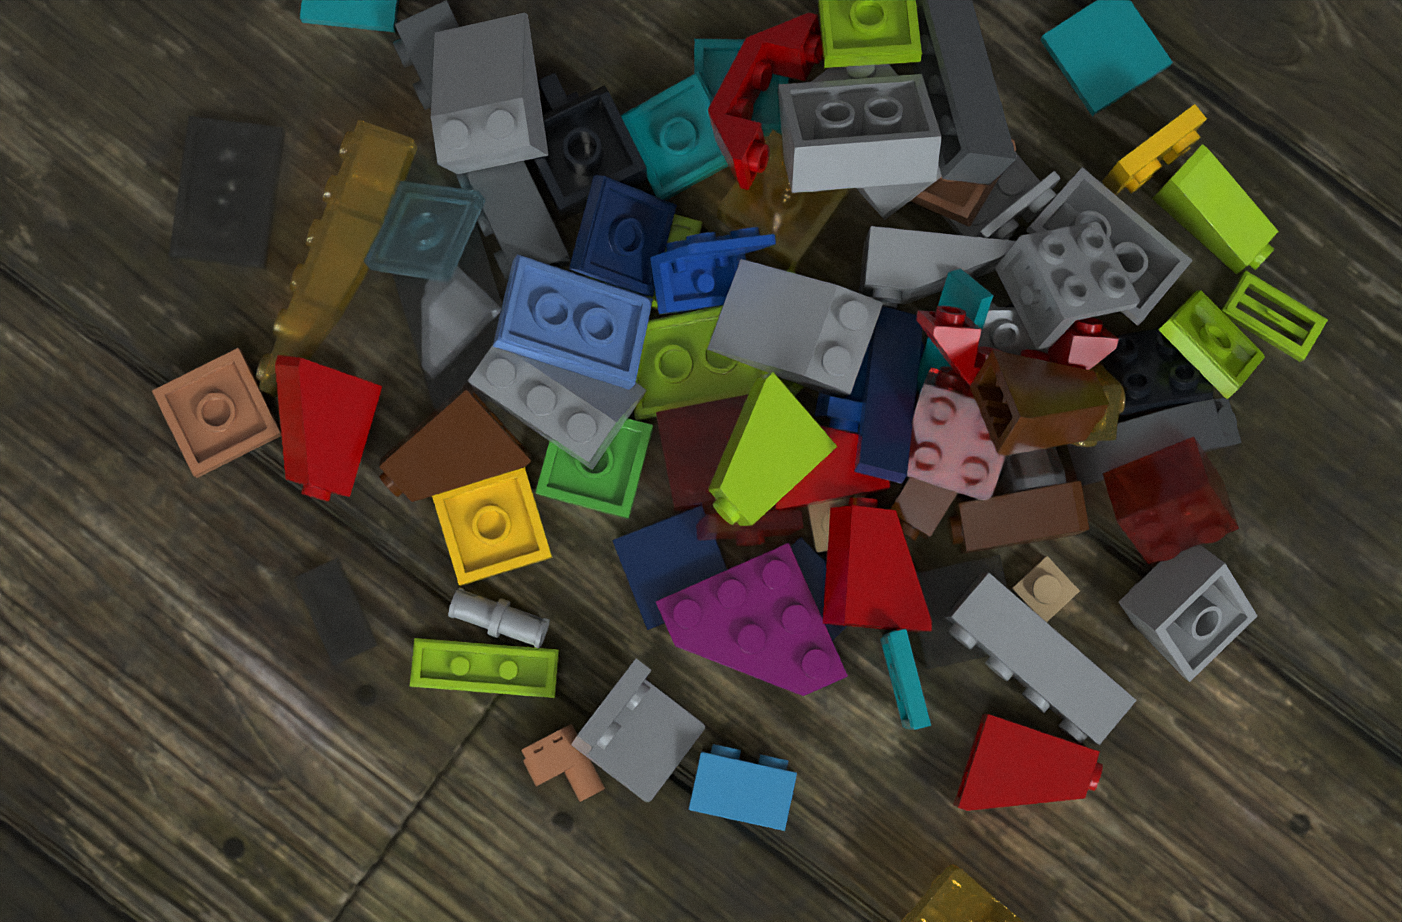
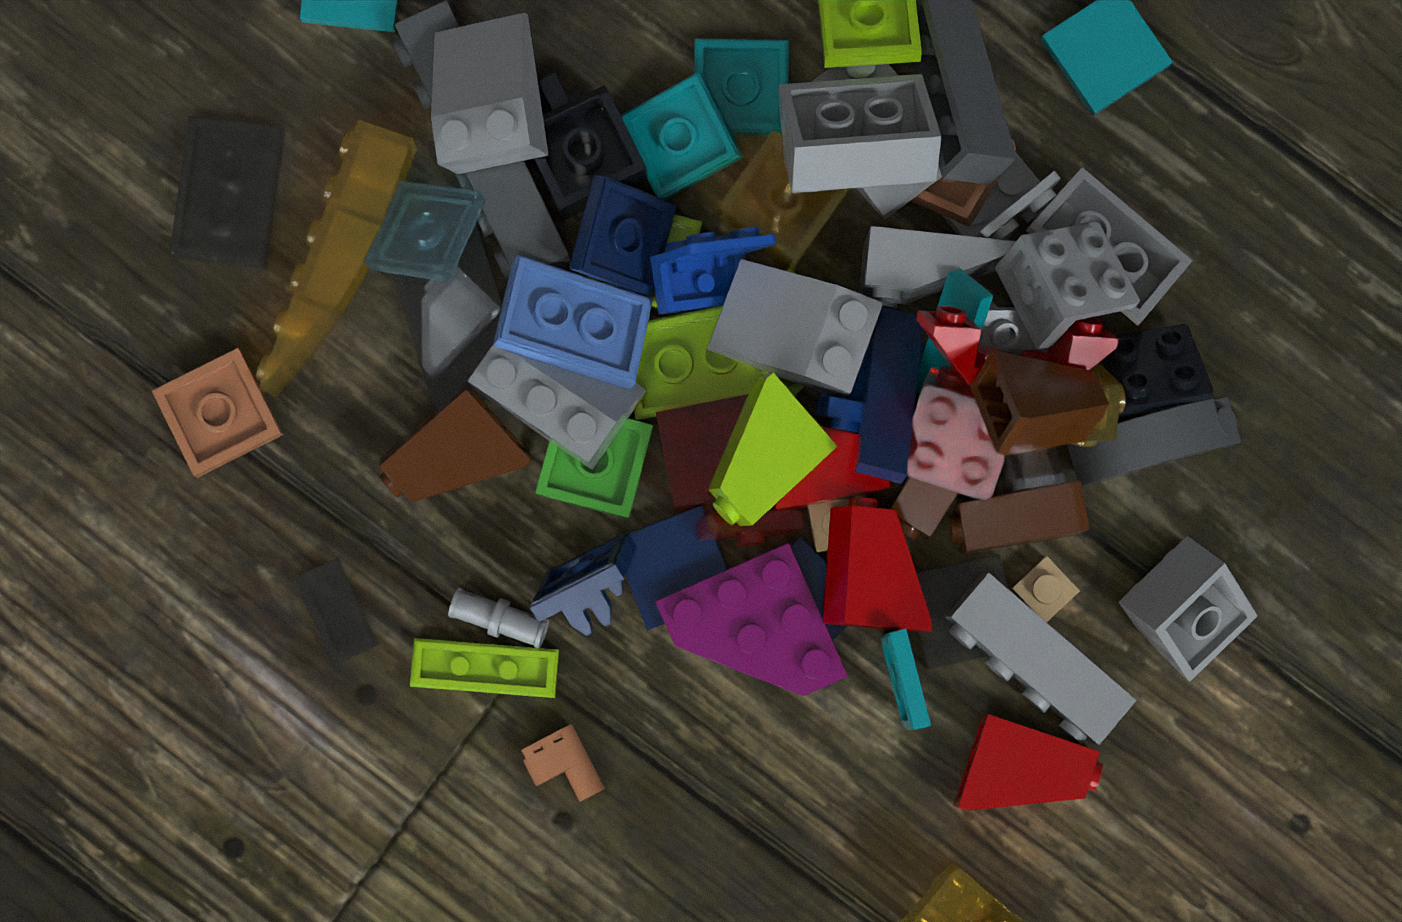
(323, 424): red slope -> none
(492, 526): yellow plate -> none
(582, 583): none -> dark blue piece
(638, 733): light grey bracket -> none
(743, 789): dark azure brick -> none
(780, 50): red slope -> none
(1165, 145): yellow plate -> none
(1170, 501): clear red brick -> none
(1212, 343): lime tile -> none
(1217, 212): lime slope -> none
(1266, 333): lime tile -> none

